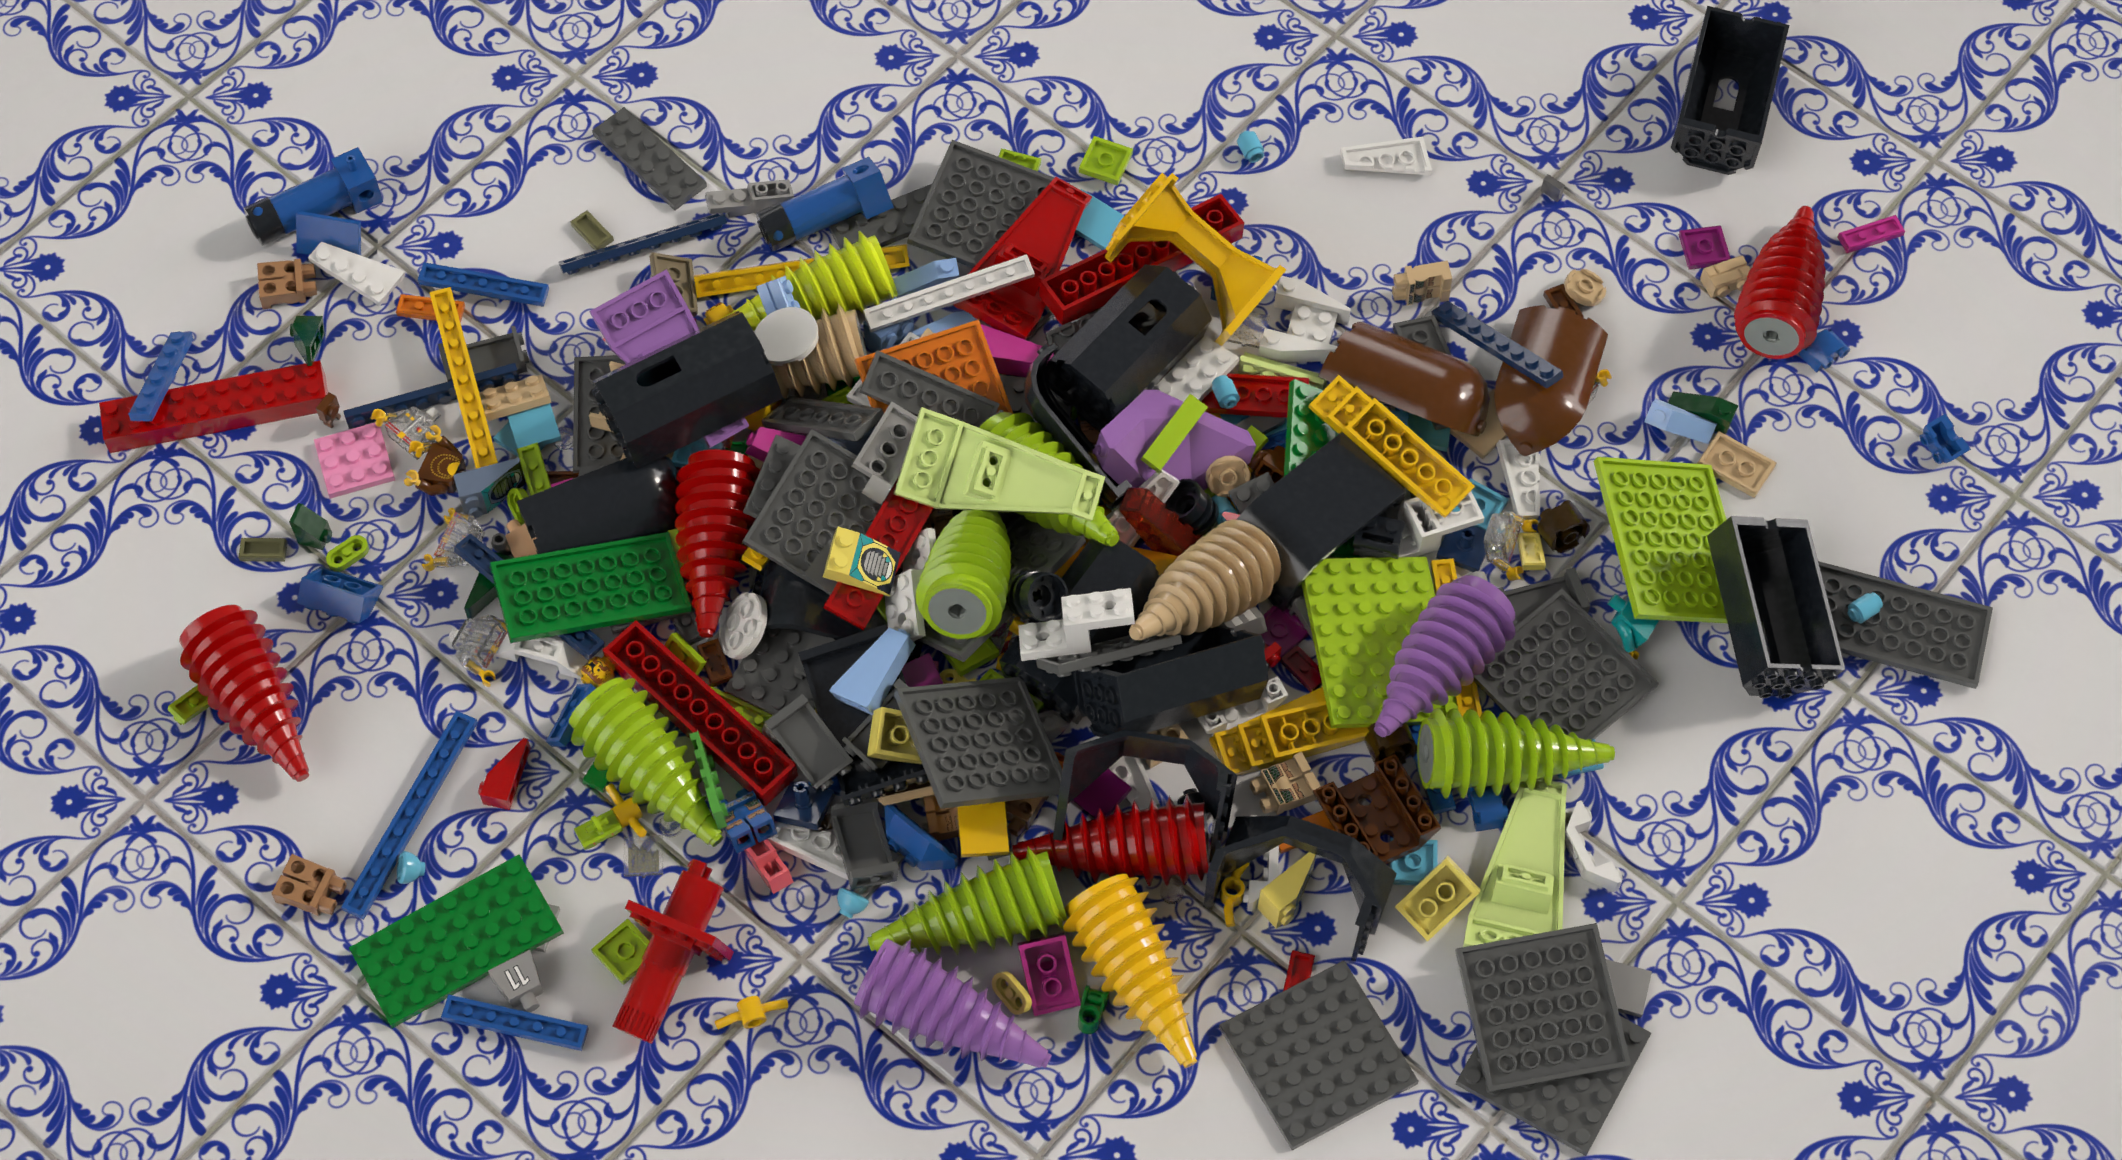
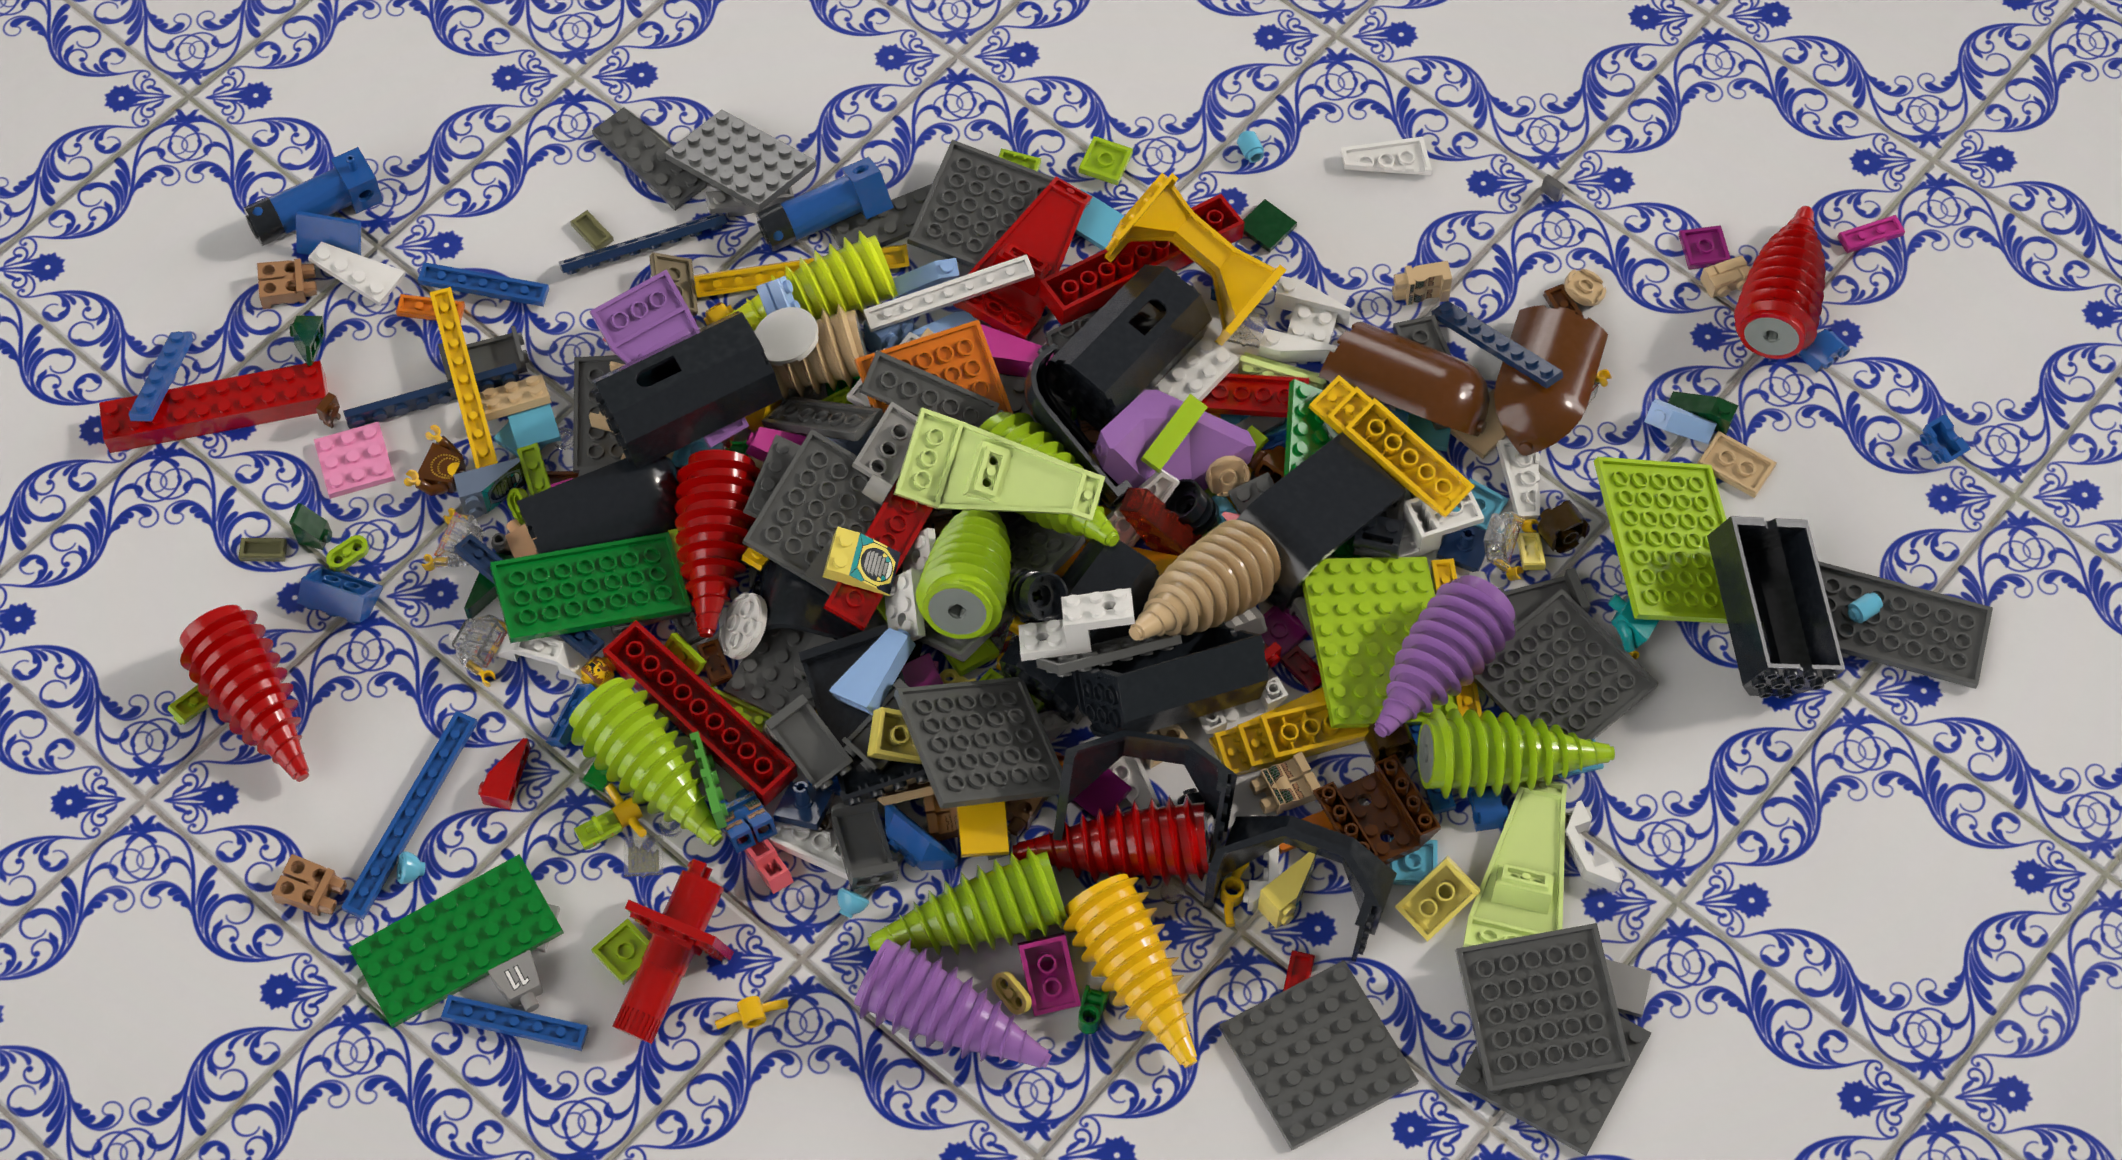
(409, 428): clear torso -> none
(740, 160): none -> plate
(1225, 392): medium azure brick -> none
(1268, 225): none -> dark green tile
(1751, 57): black panel -> none

